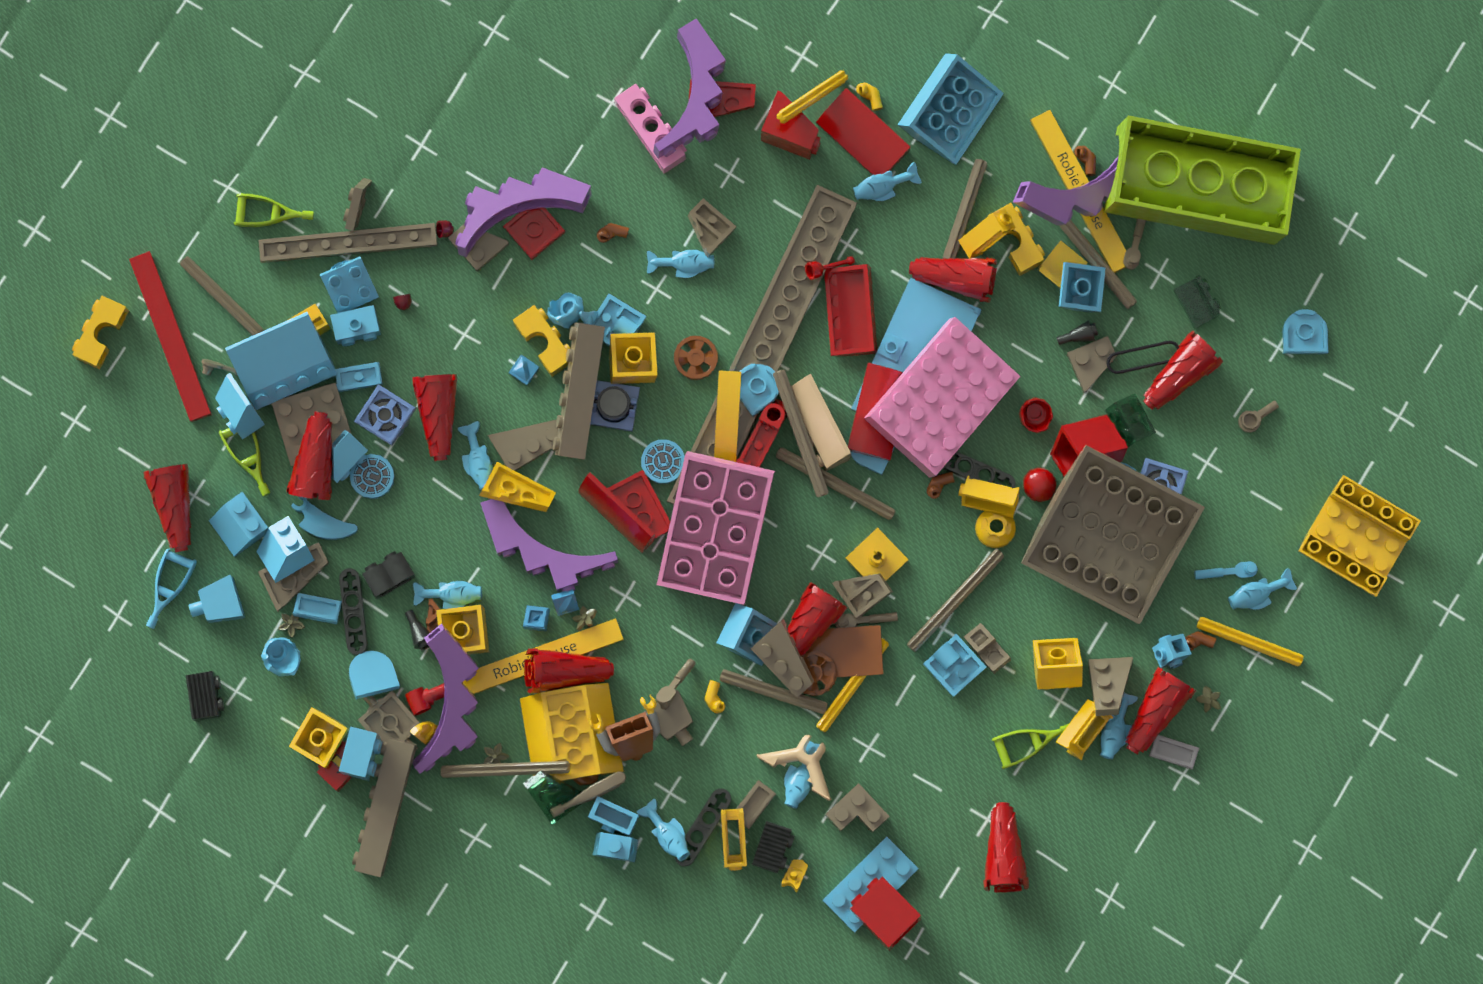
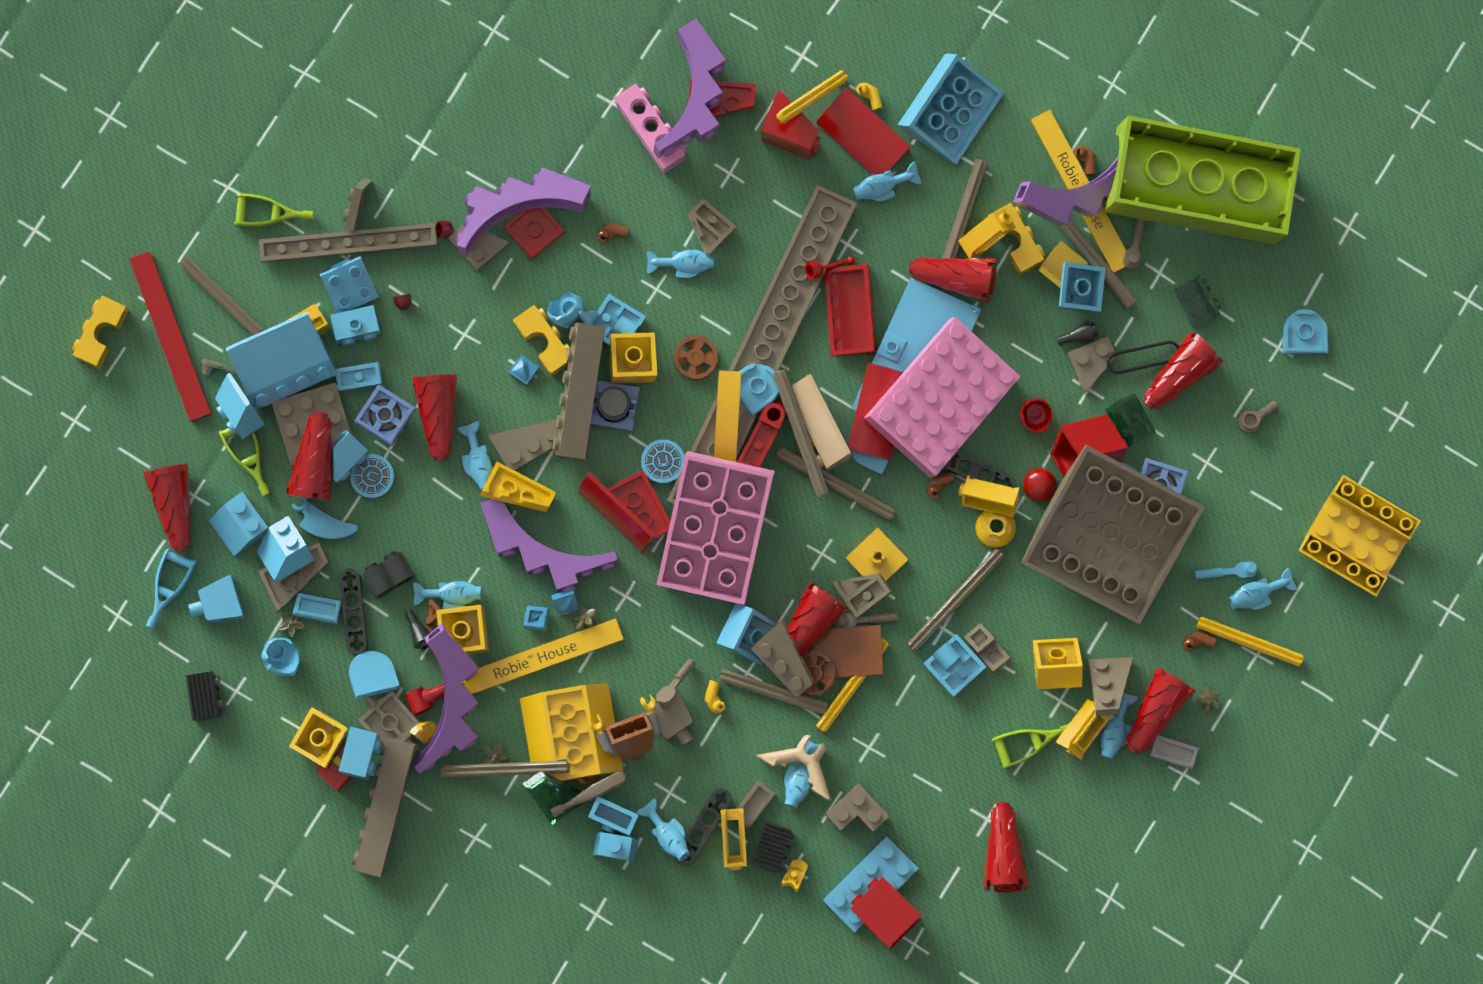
(555, 670): red cone -> none
(1171, 651): medium azure brick -> none

